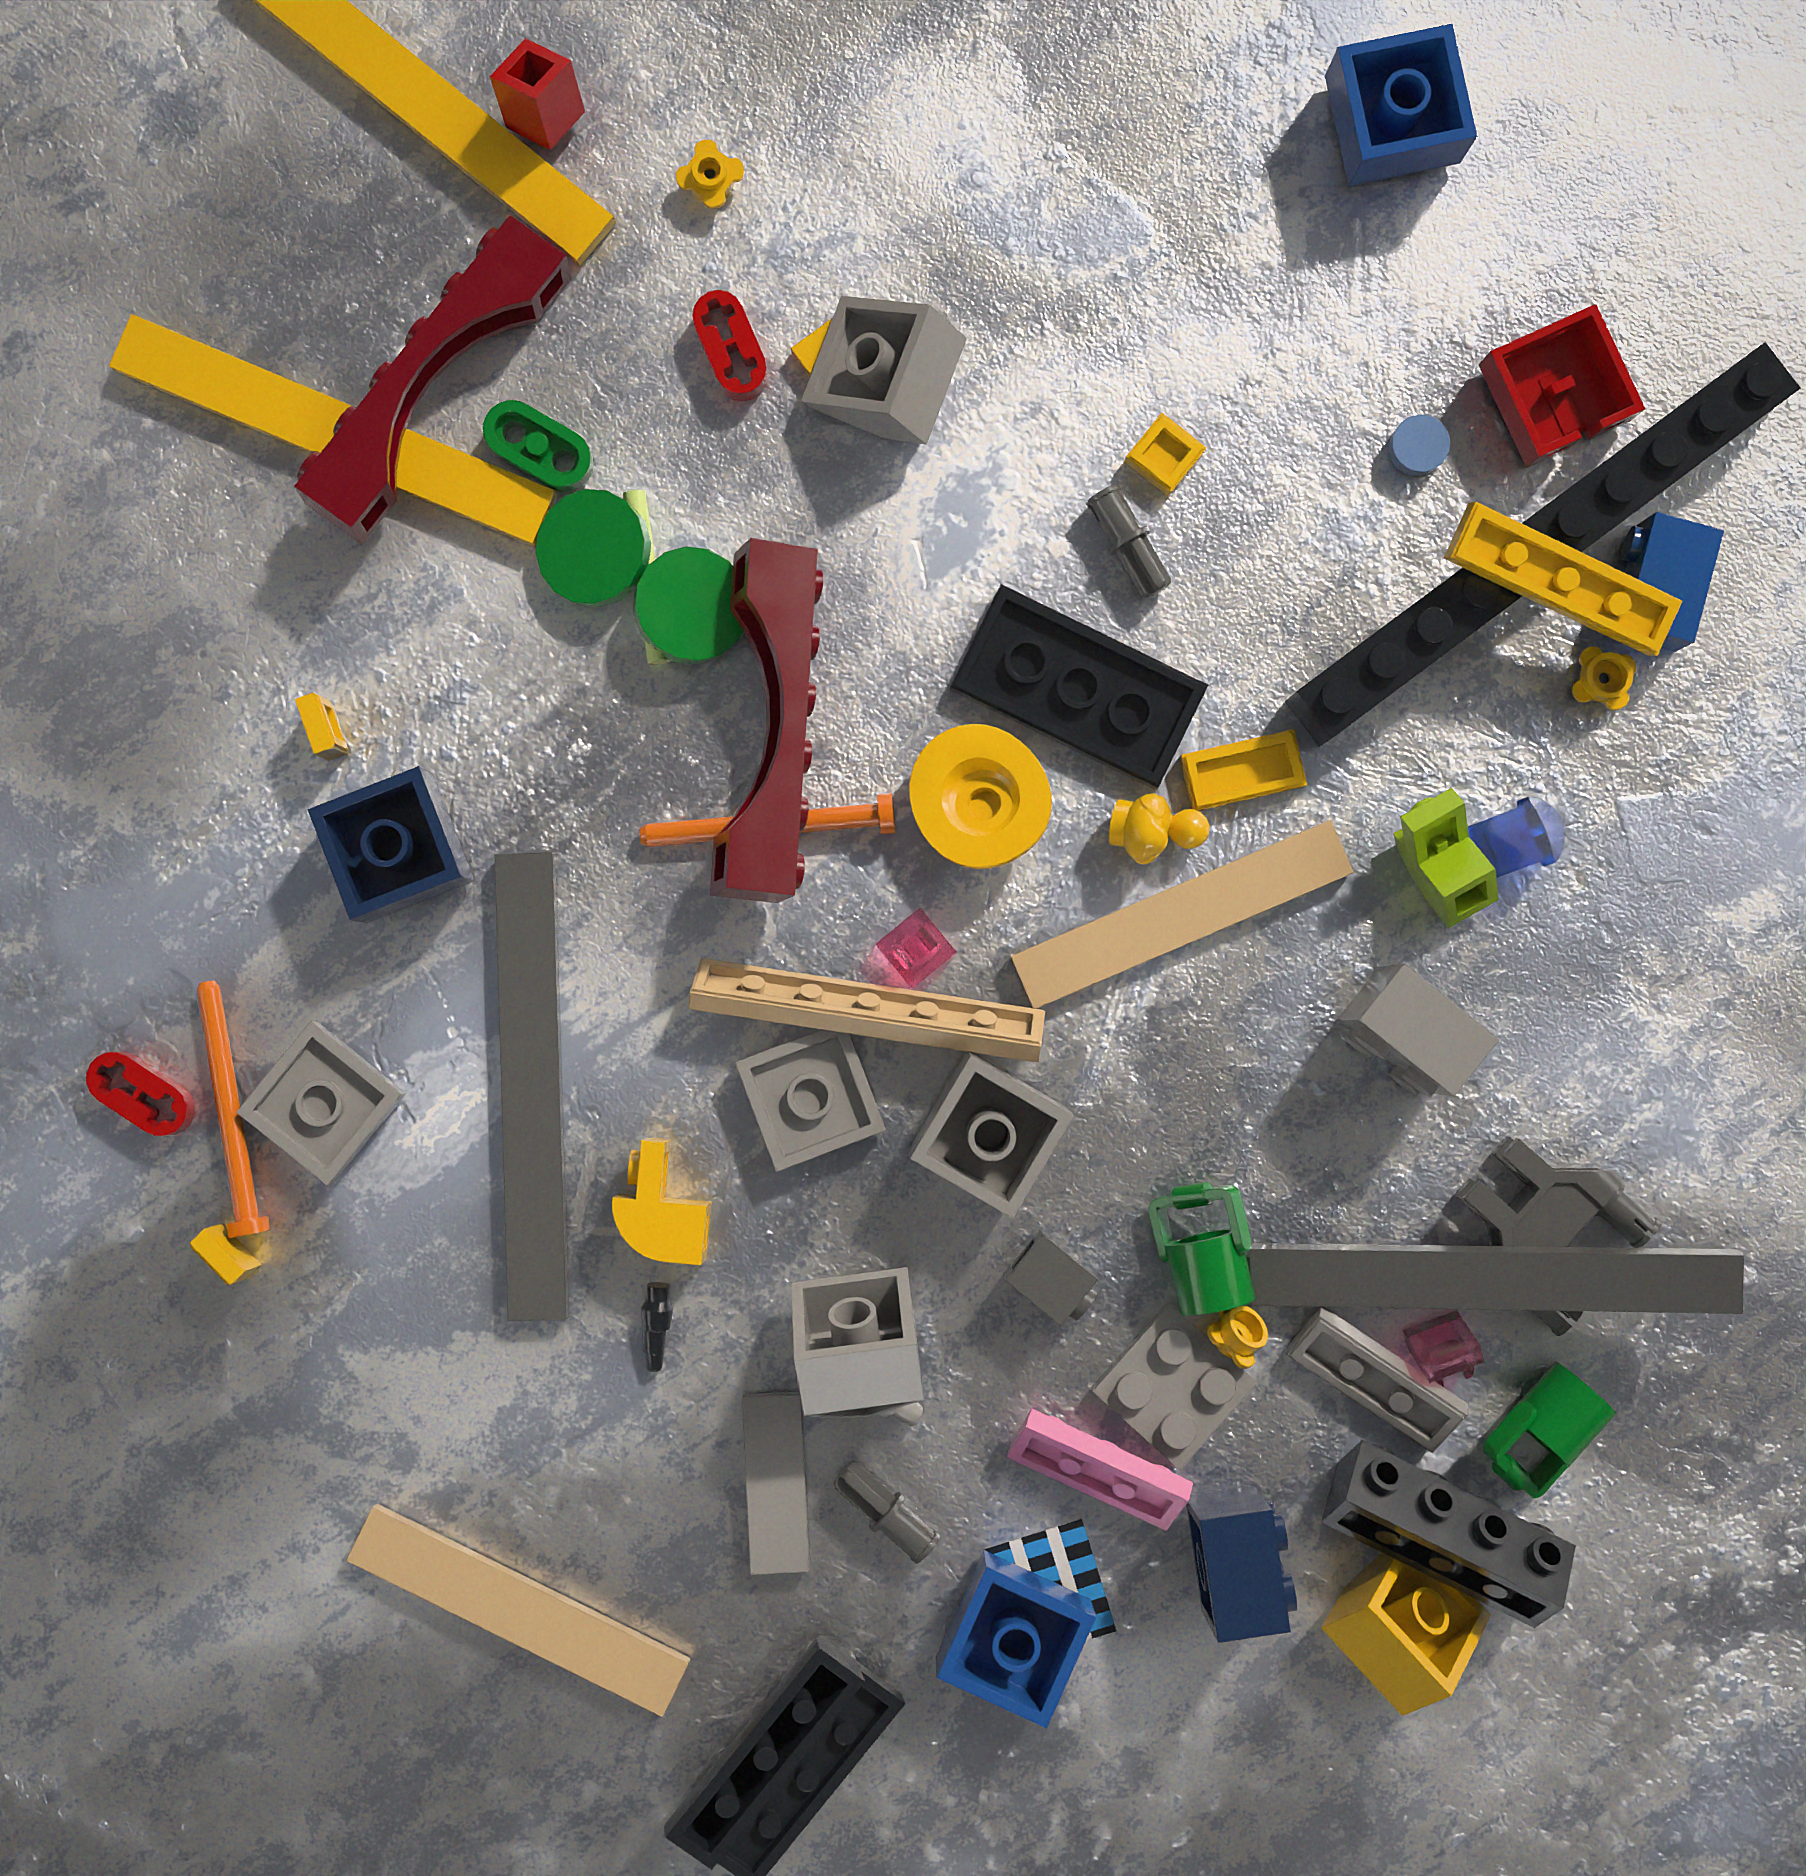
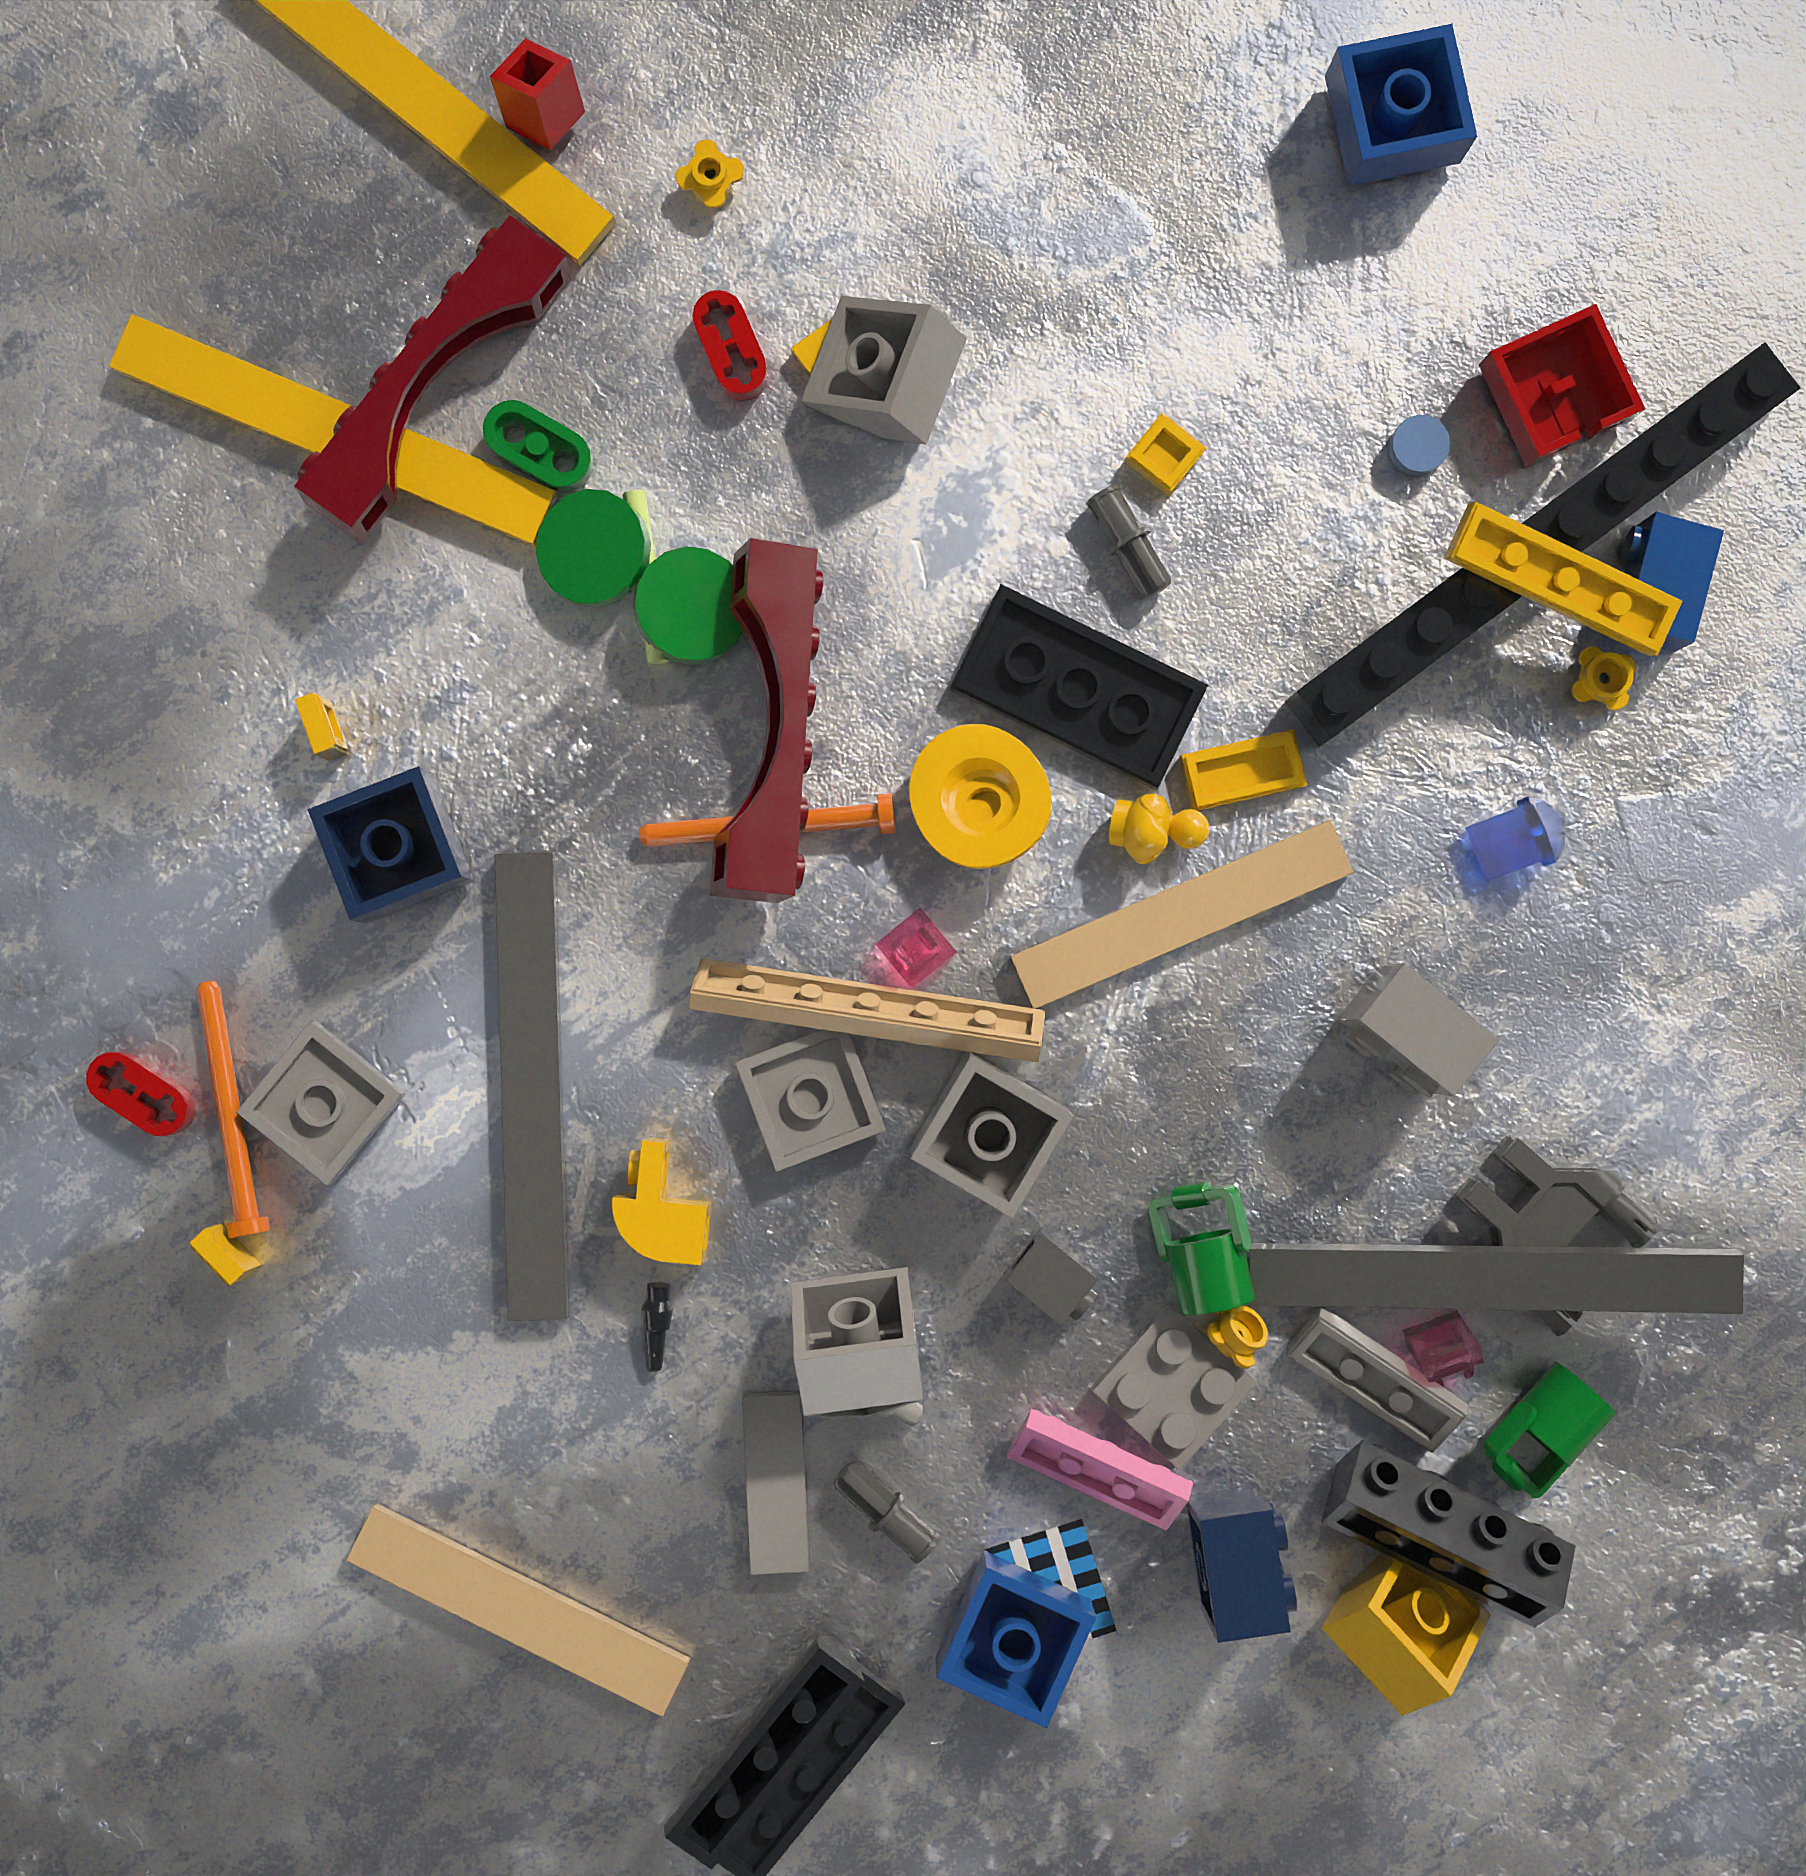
(1444, 858): lime brick -> none

